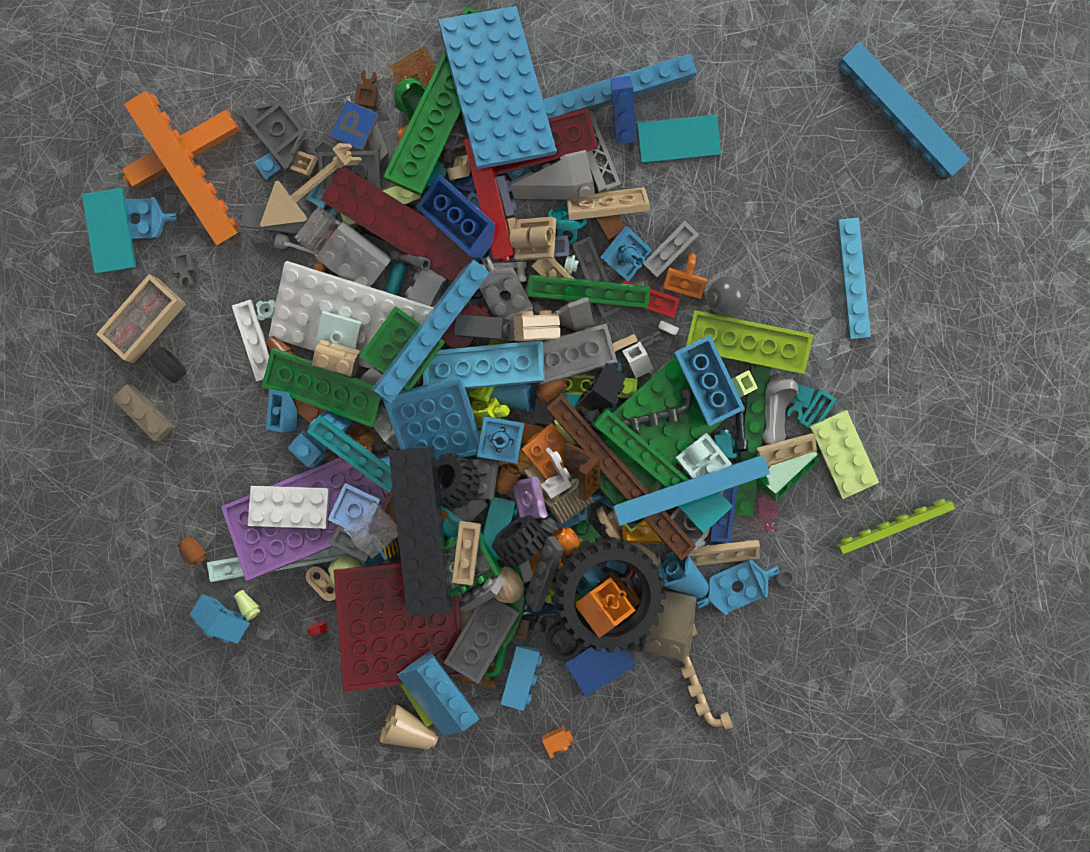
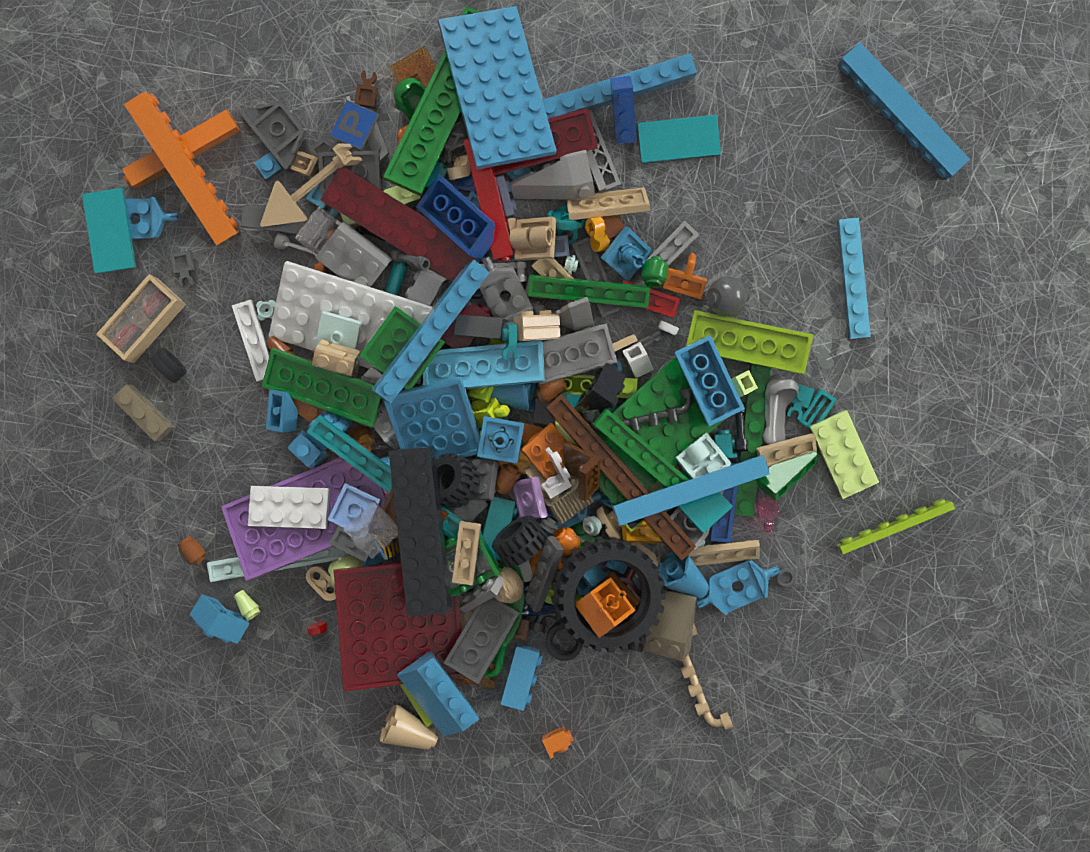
(509, 335): none -> teal plate
(592, 525): none -> light aqua plate
(596, 229): none -> light orange piece
(596, 669): blue tile -> none
(654, 272): none -> green head

